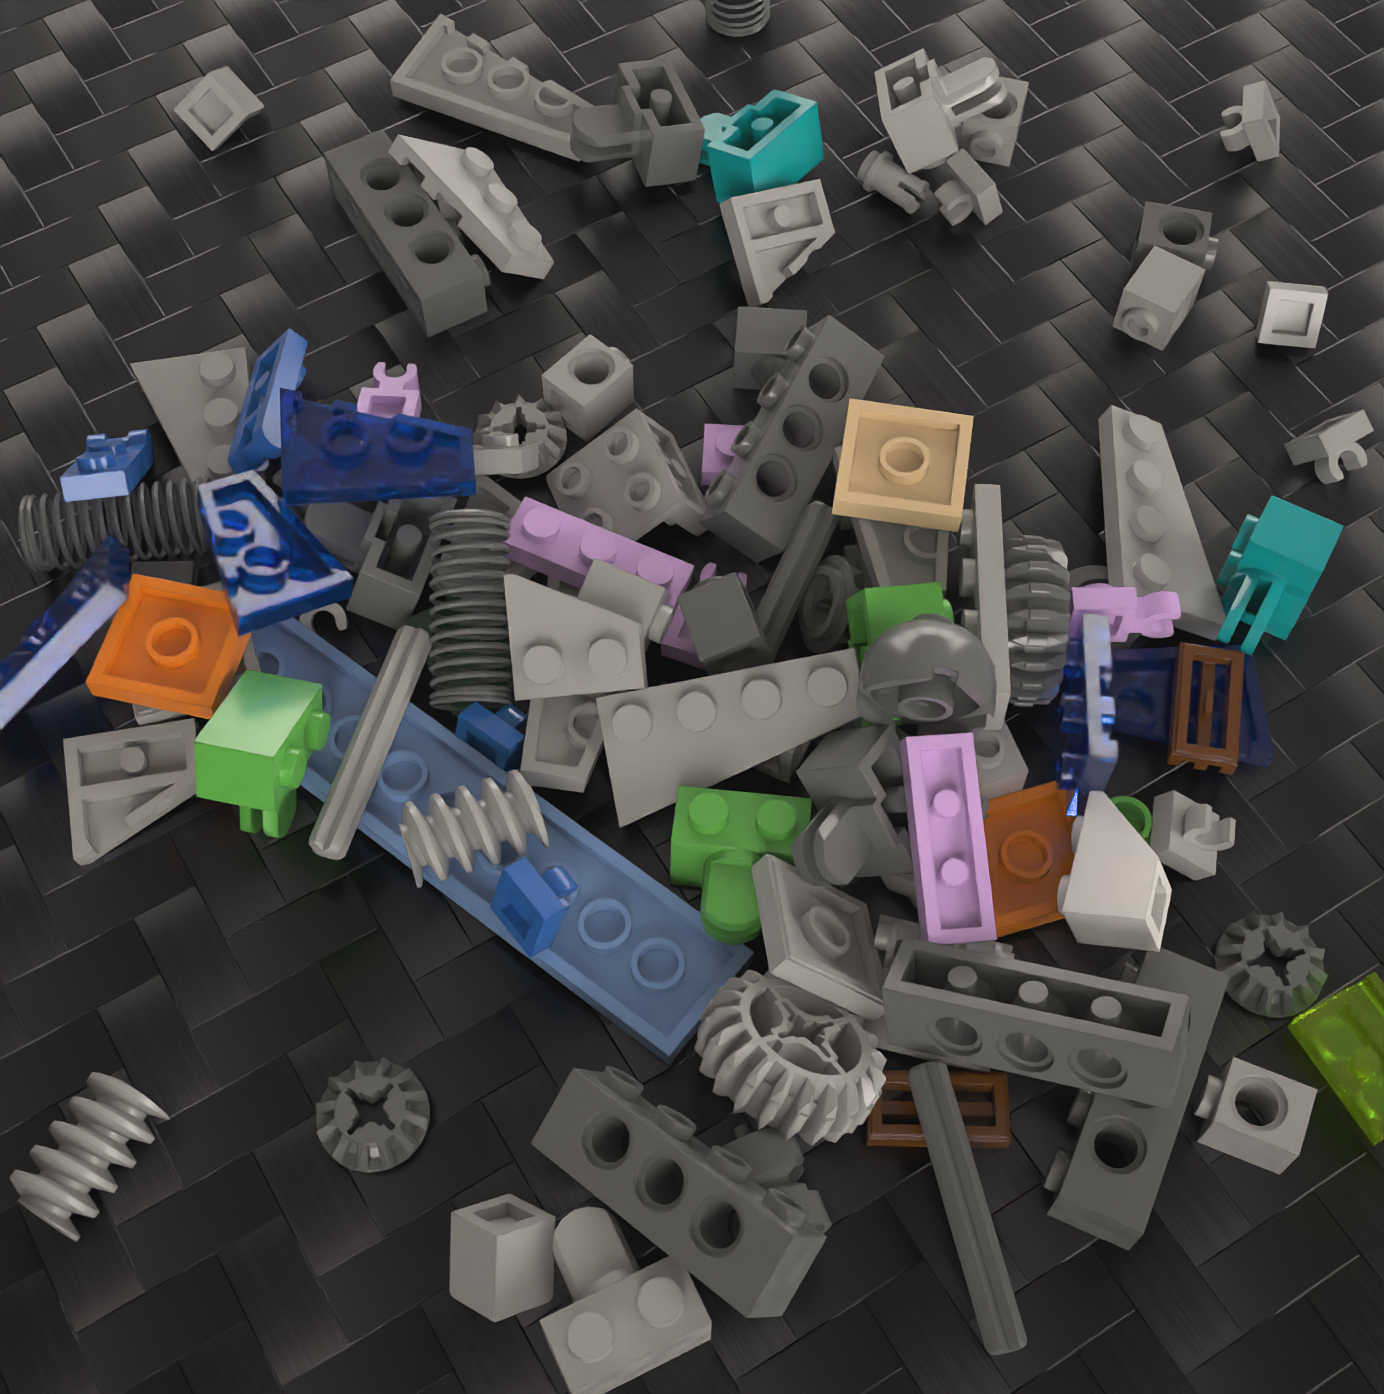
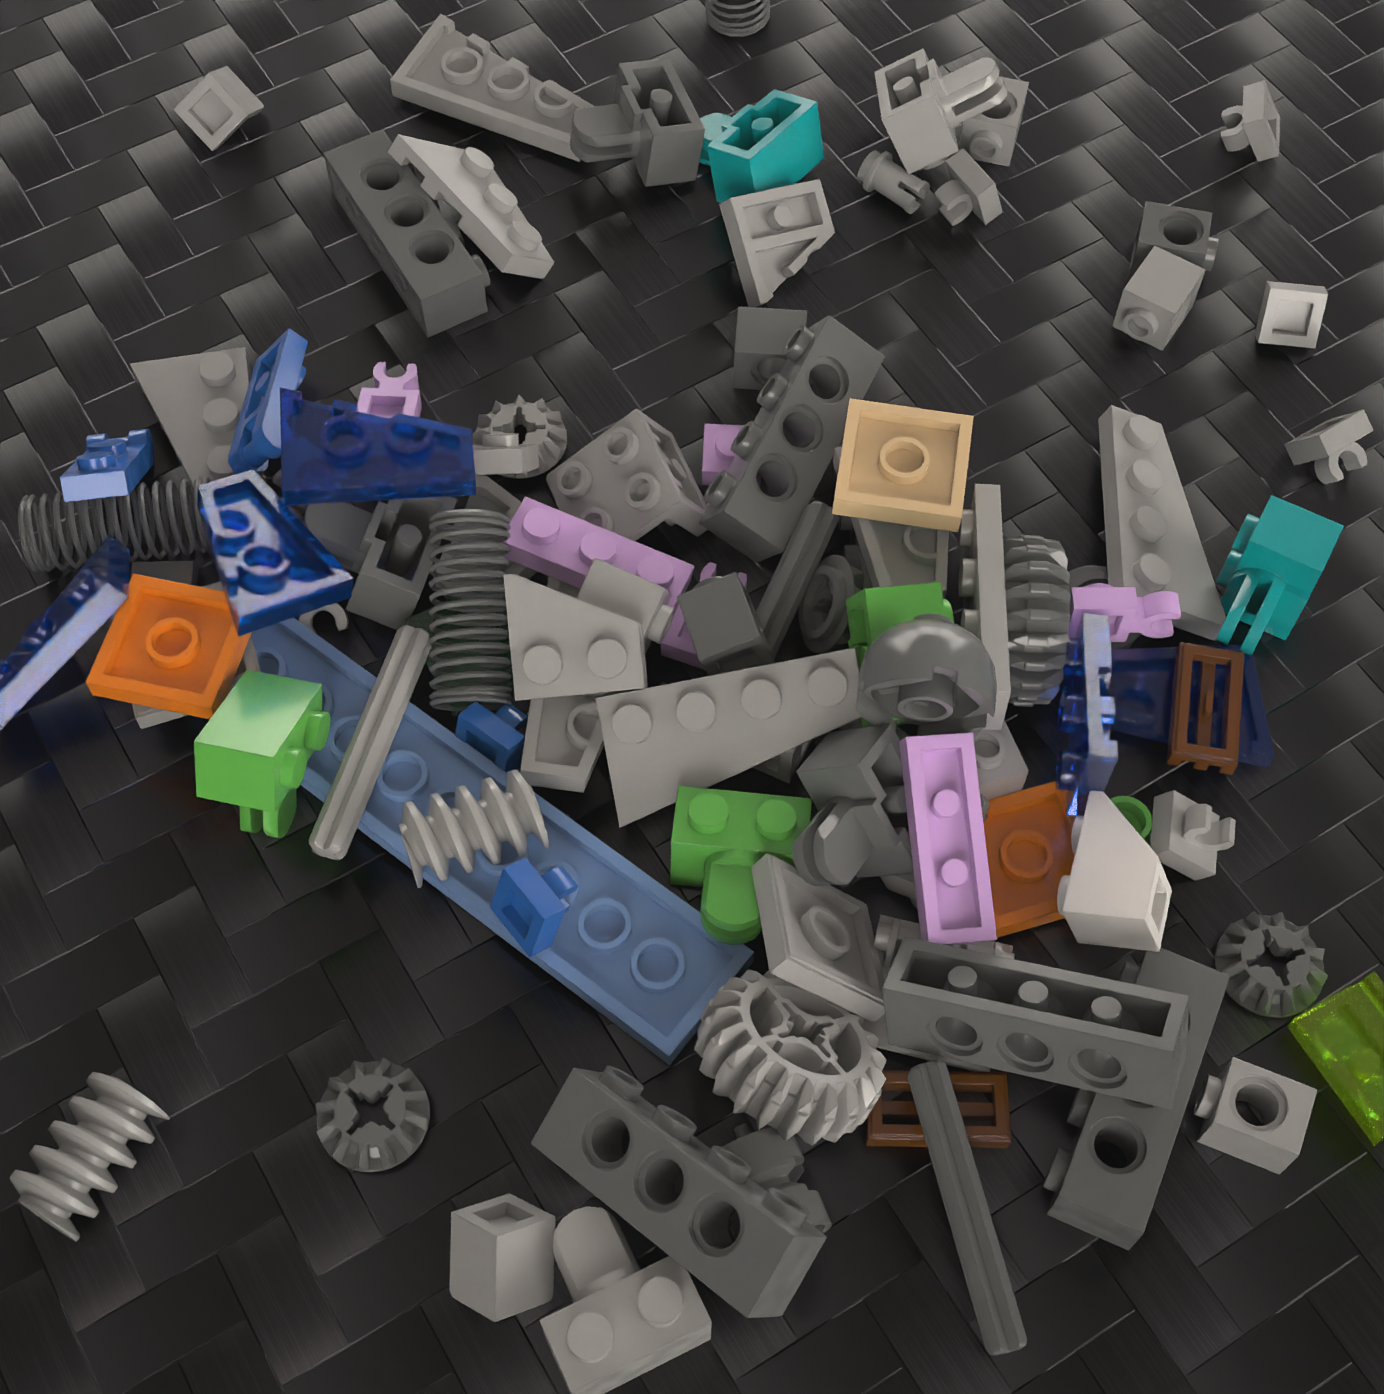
(126, 782): light grey wing -> none
(589, 387): light grey brick -> none

